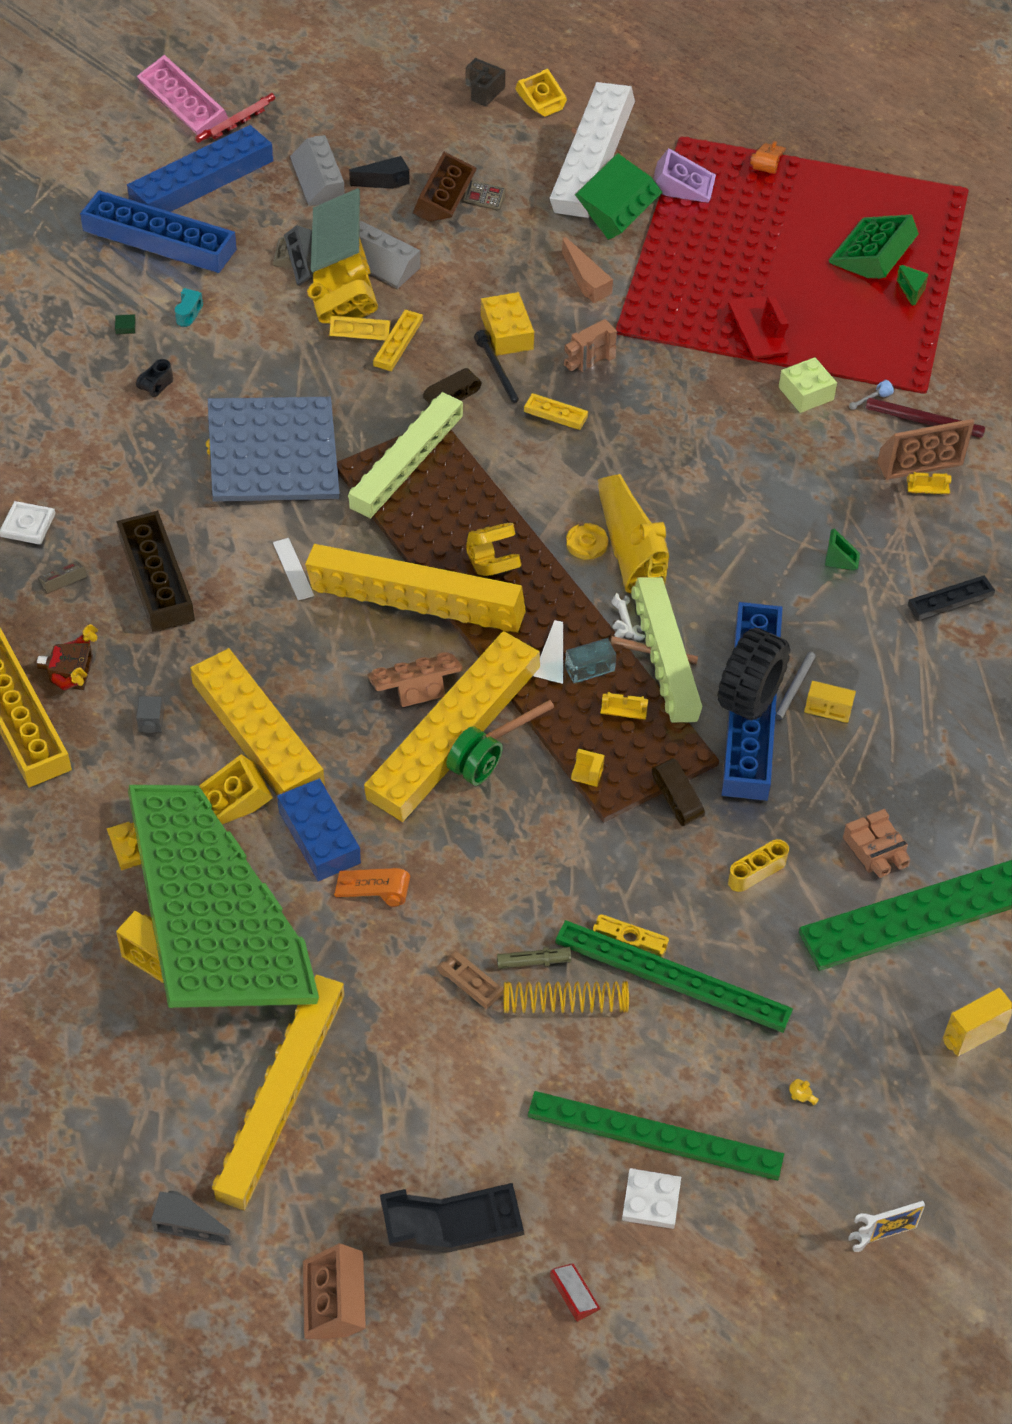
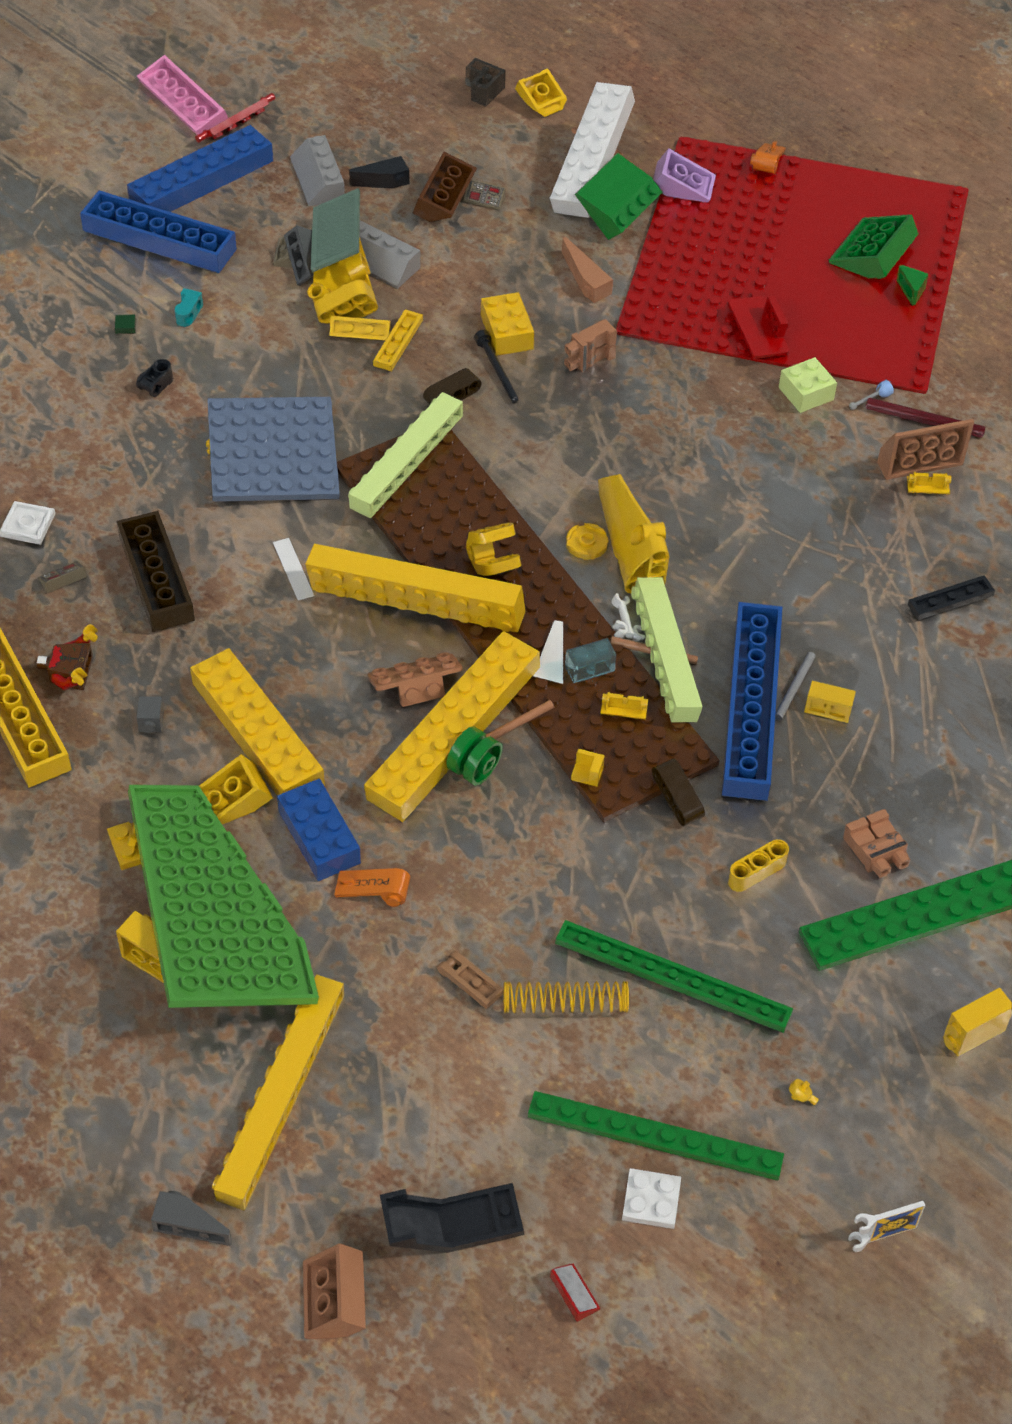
(530, 958): olive pin -> none
(556, 411): yellow plate -> none
(646, 939): yellow piece -> none
(753, 673): black tyre -> none
(841, 552): green slope -> none

